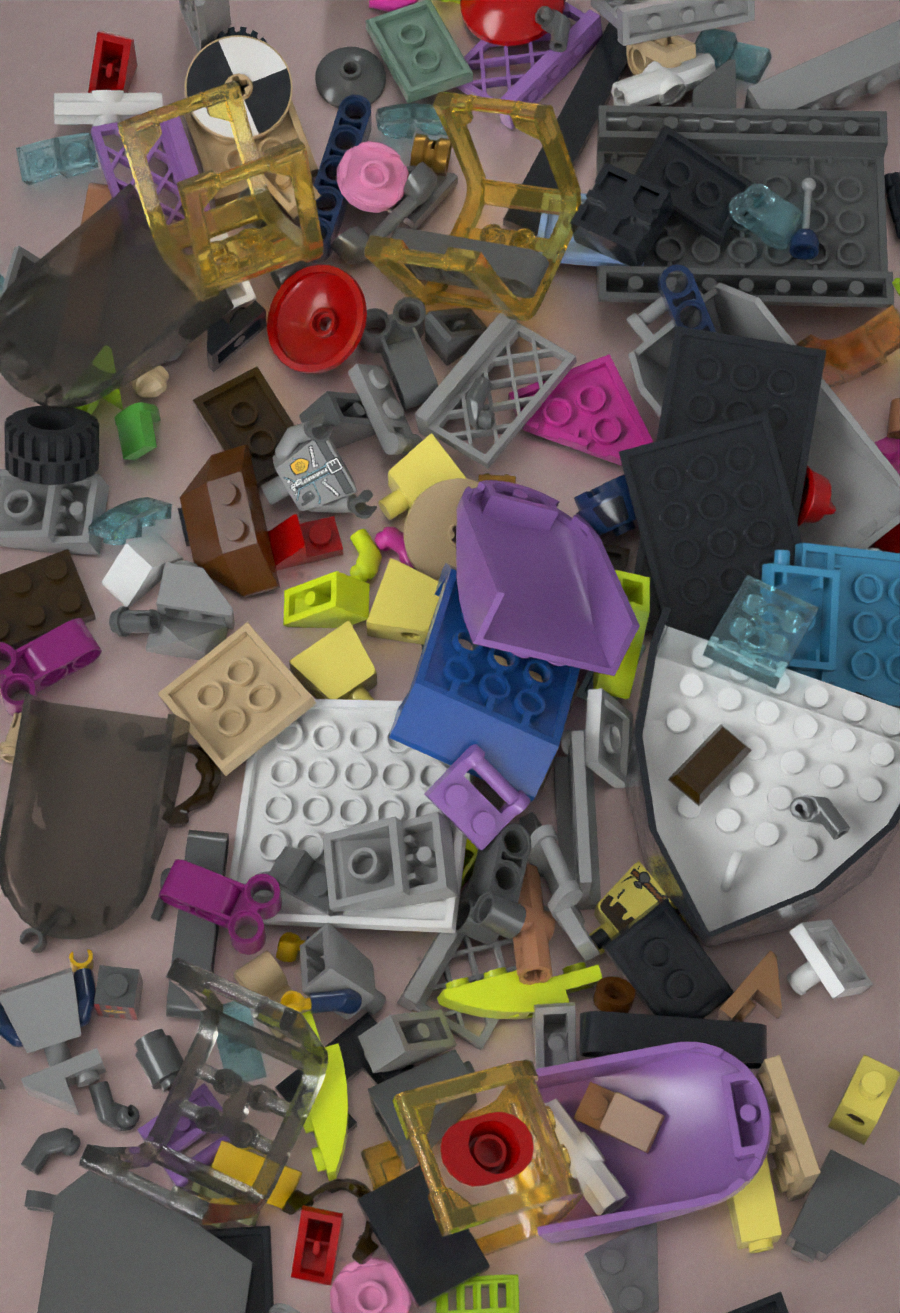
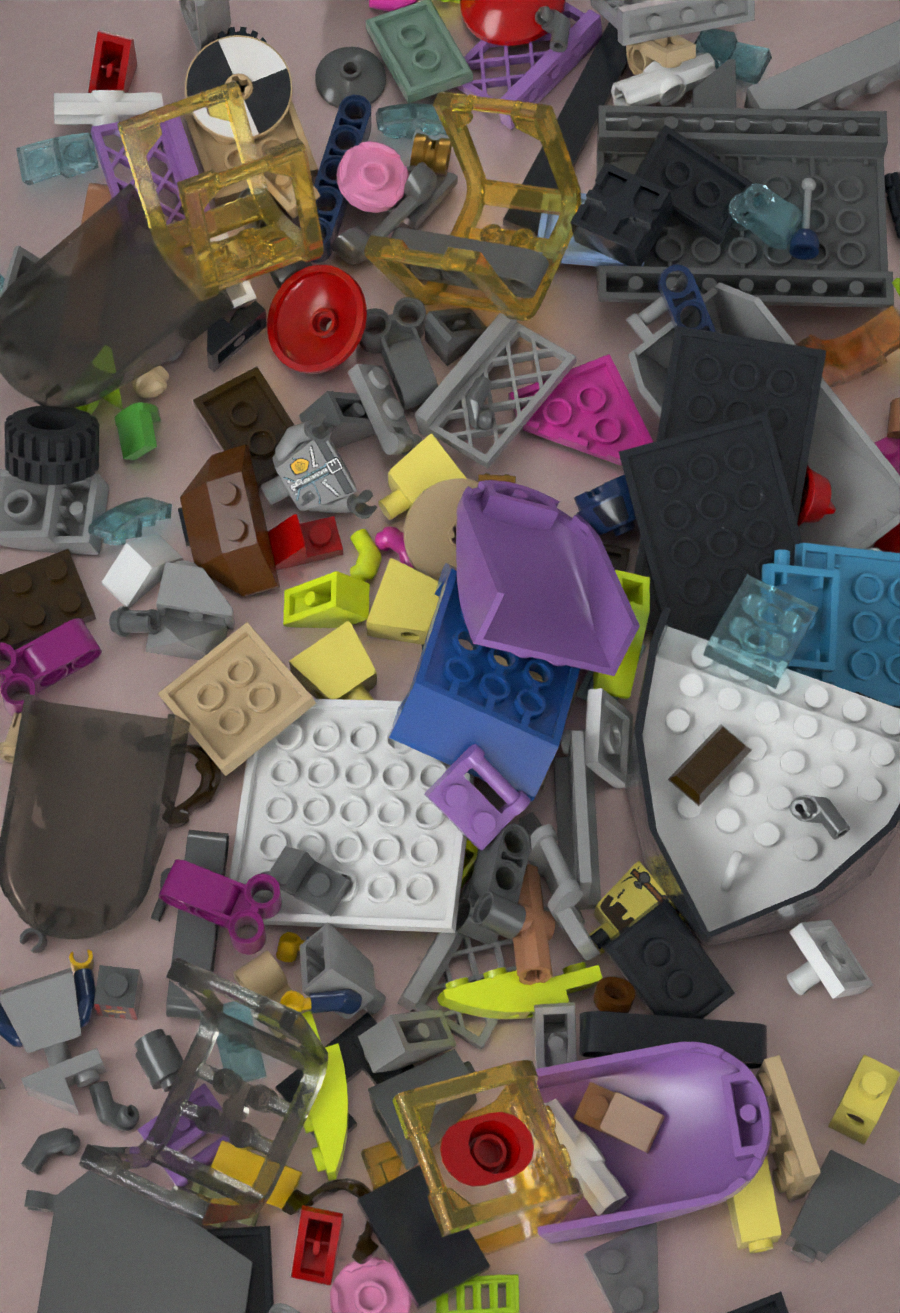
(390, 863): light grey slope -> none
(760, 986): medium nougat slope -> none

